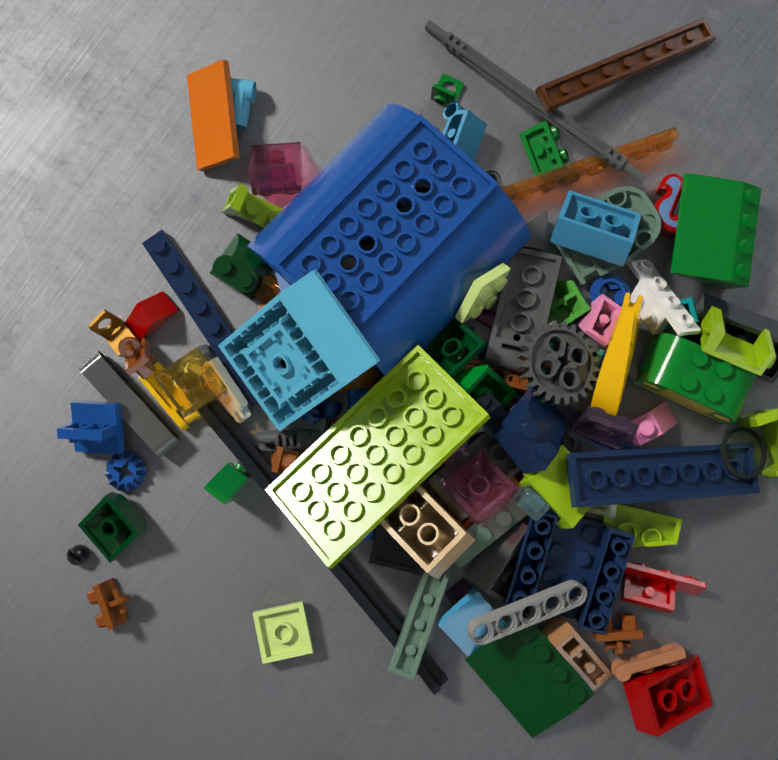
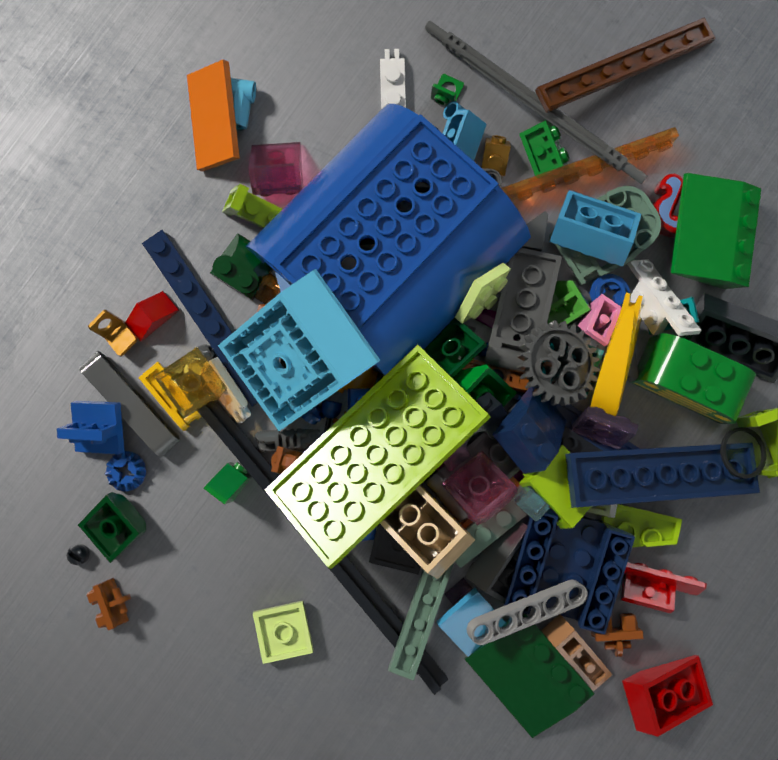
(137, 356): dark orange hips -> none
(392, 79): none -> white hinge
(496, 154): none -> pearl gold bracket
(646, 661): nougat plate -> none
(652, 423): bright pink slope -> none
(731, 349): lime panel -> none

